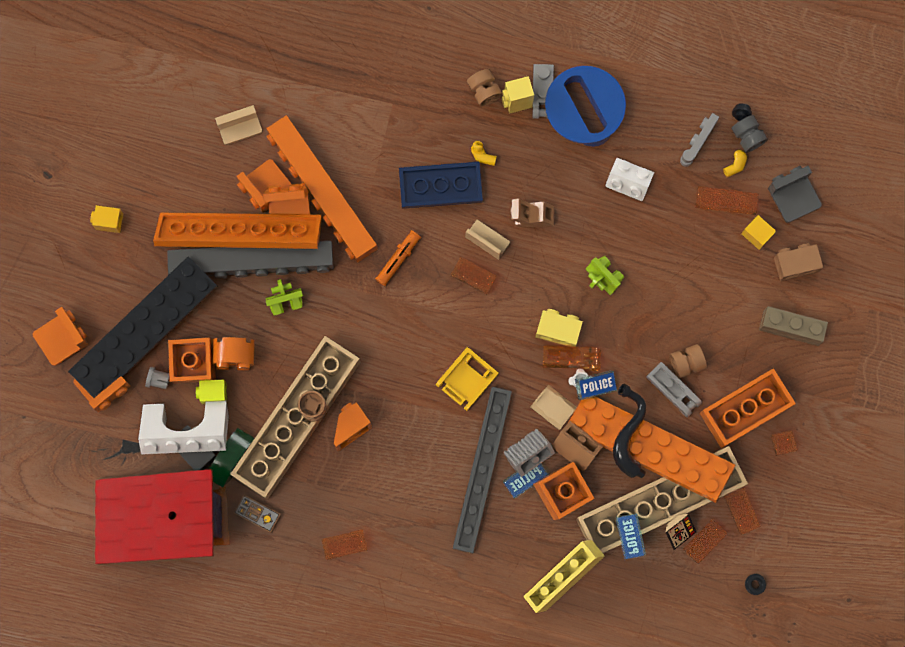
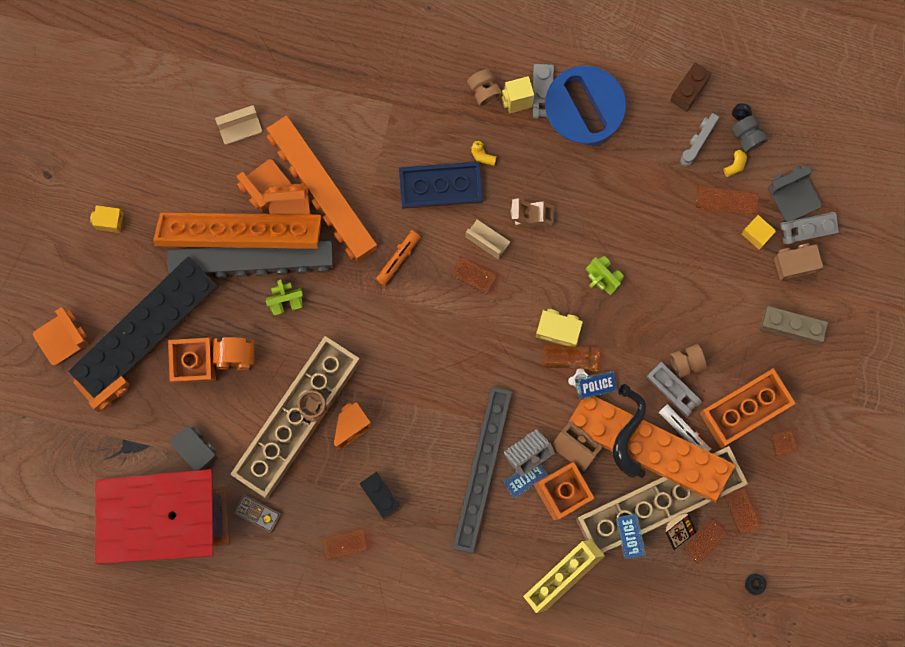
(157, 378): light grey bush -> none
(207, 436): white arch -> none
(211, 391): neon yellow brick -> none
(227, 460): dark green brick -> none
(380, 495): none -> black brick
(464, 382): yellow container -> none
(553, 407): tan piece -> none
(629, 179): white bracket -> none
(669, 414): none -> white pin
(690, 86): none -> reddish brown brick
(810, 227): none -> light grey plate

